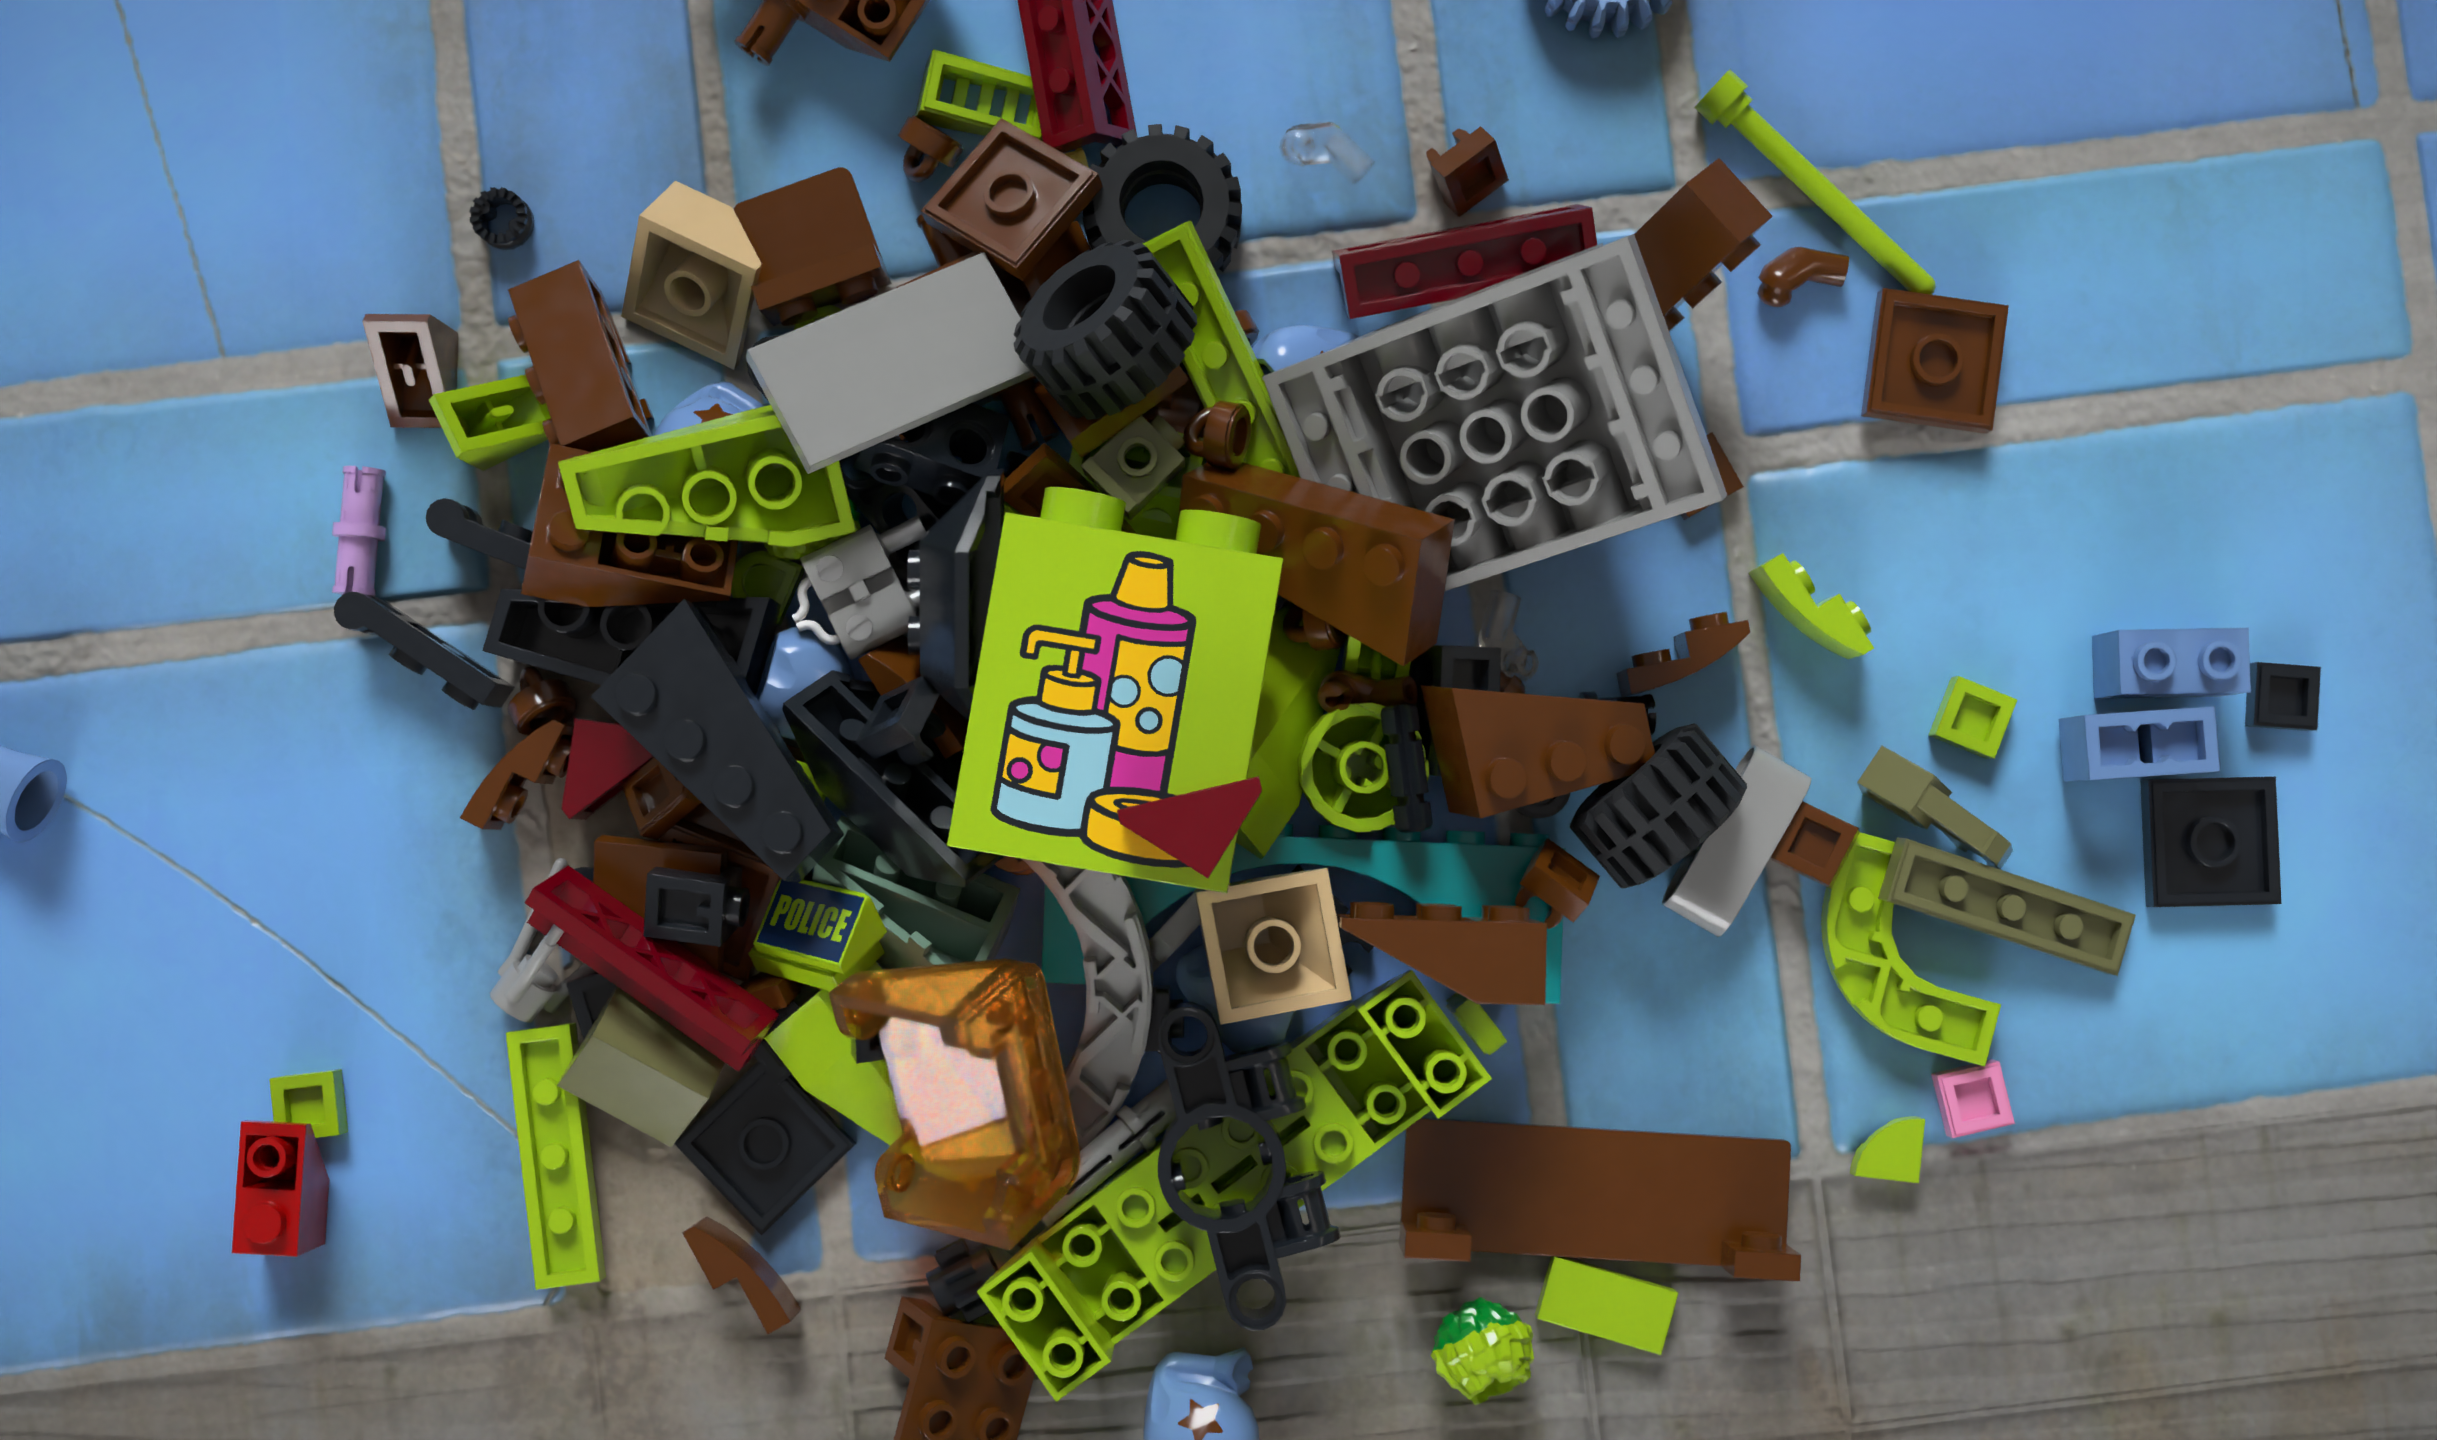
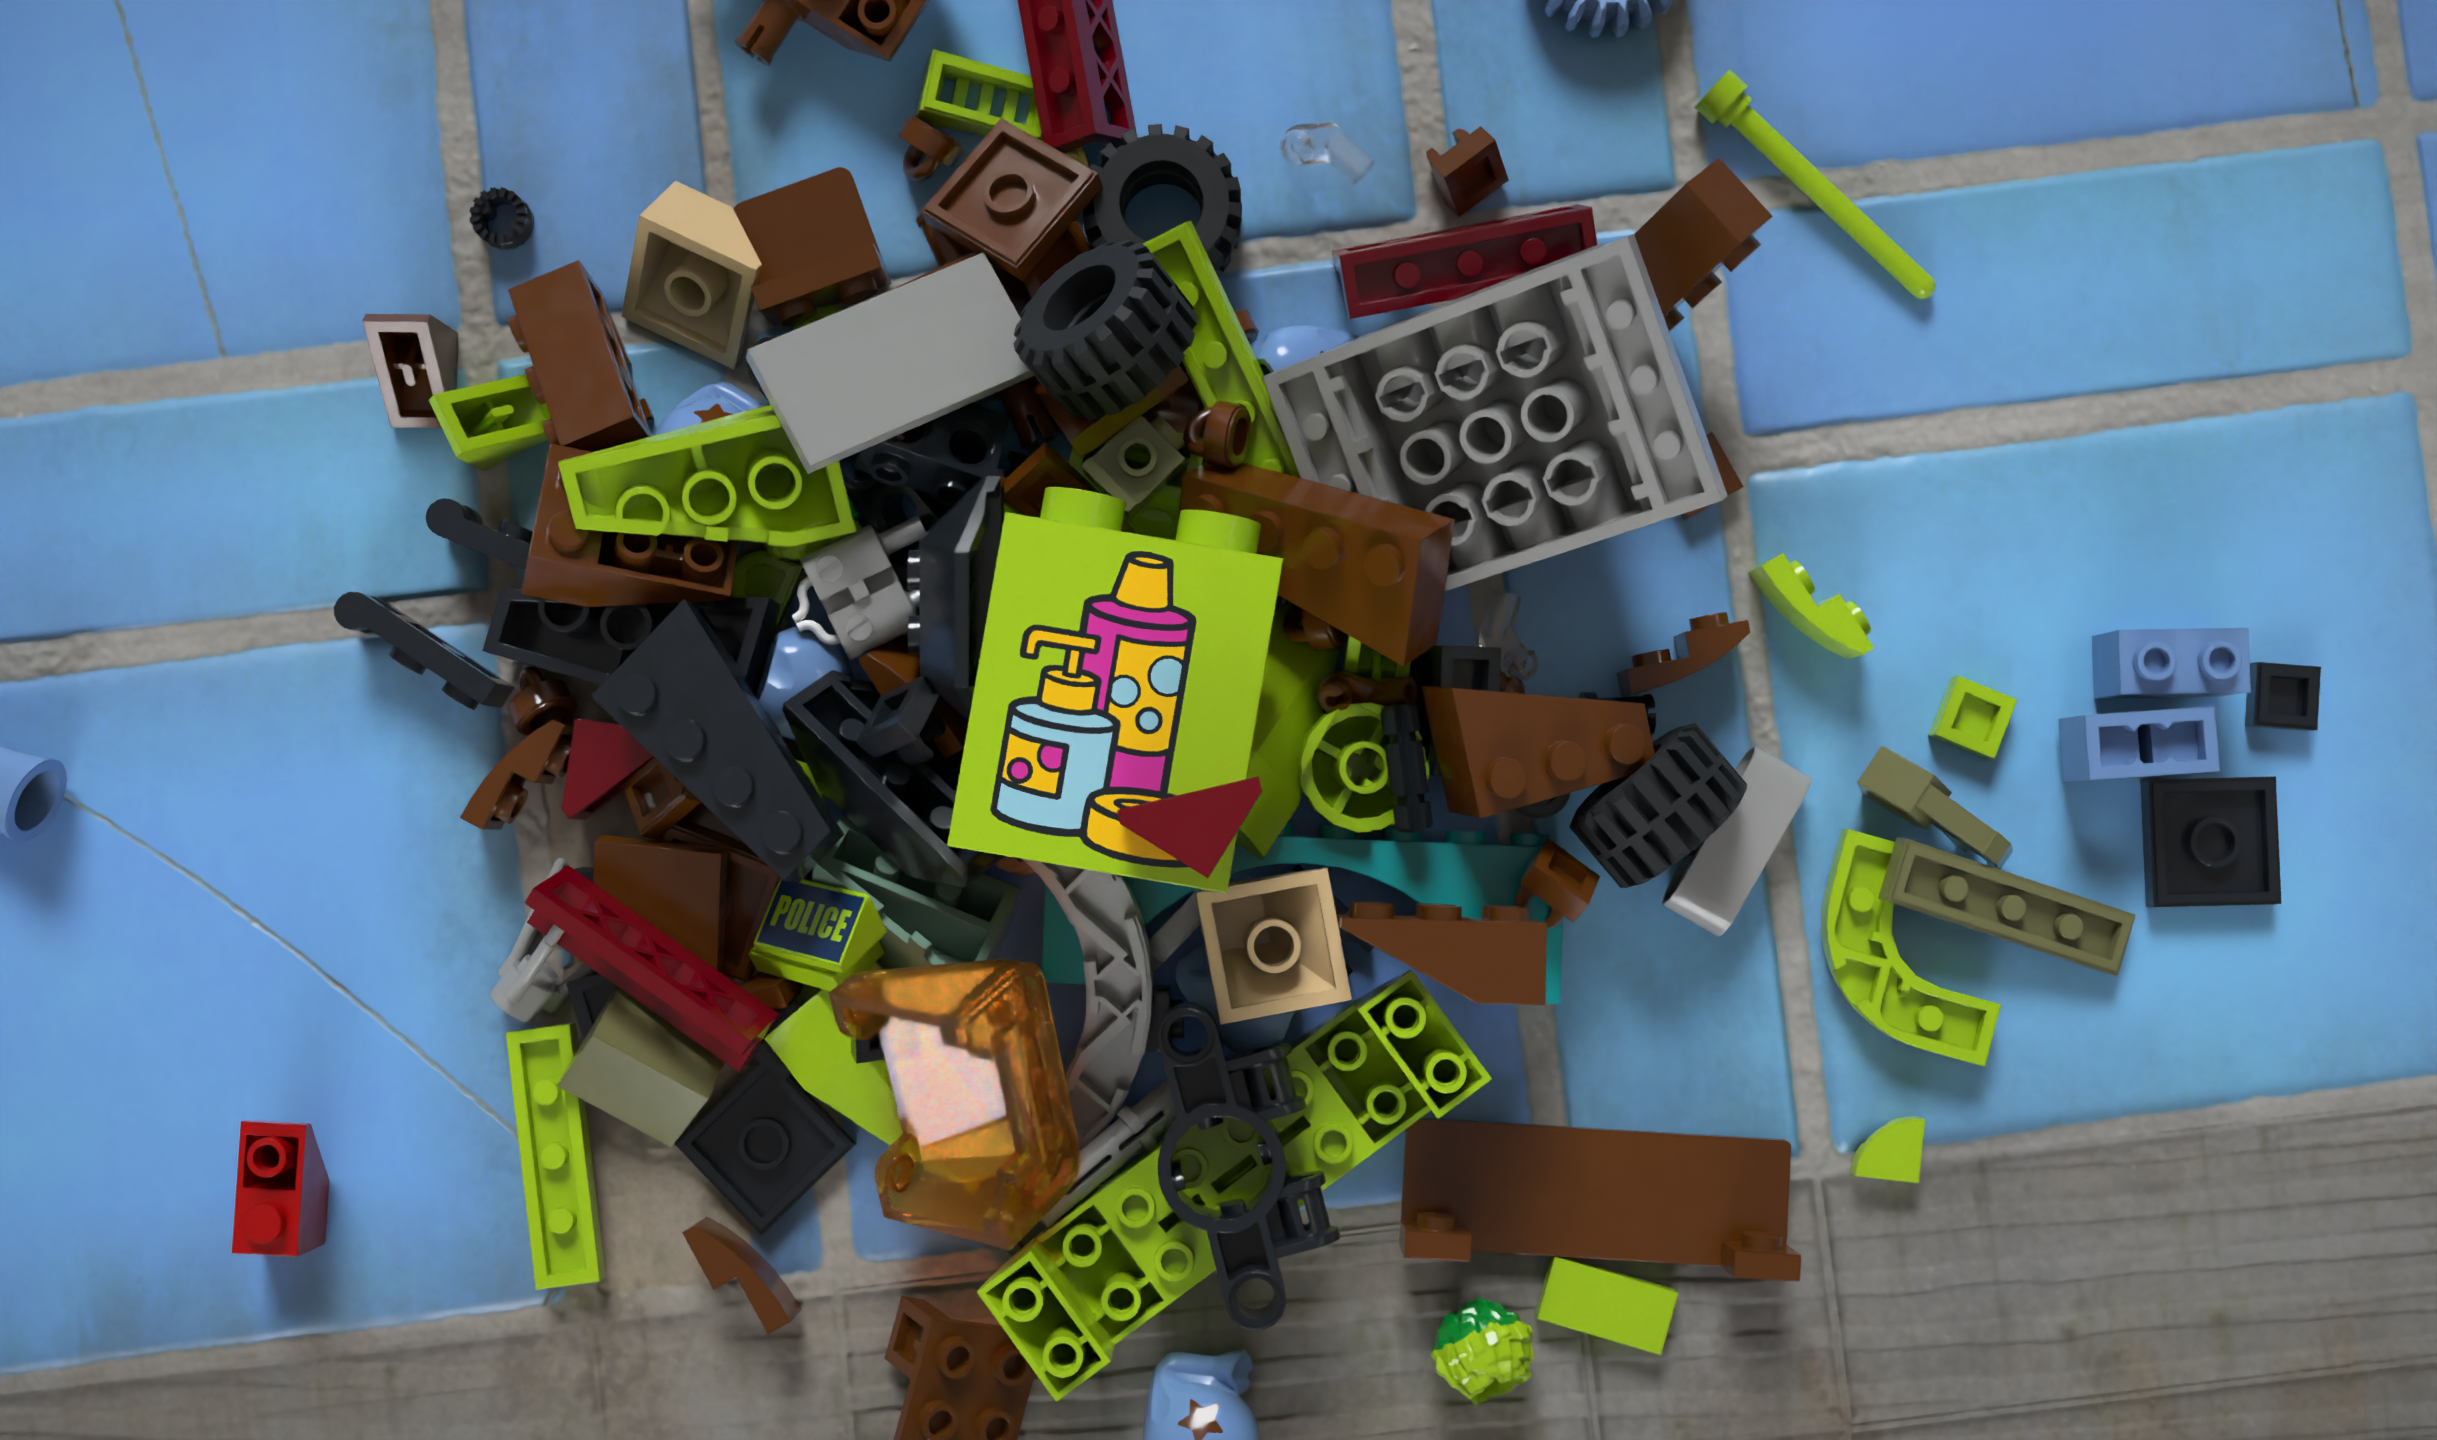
(311, 1099): lime tile -> none
(359, 530): lavender pin -> none
(695, 905): black bracket -> none
(959, 1278): black gear -> none
(1476, 1023): lime tile -> none
(1795, 268): reddish brown arm -> none
(1816, 844): reddish brown tile -> none
(1934, 360): reddish brown plate -> none
(1972, 1099): bright pink tile -> none

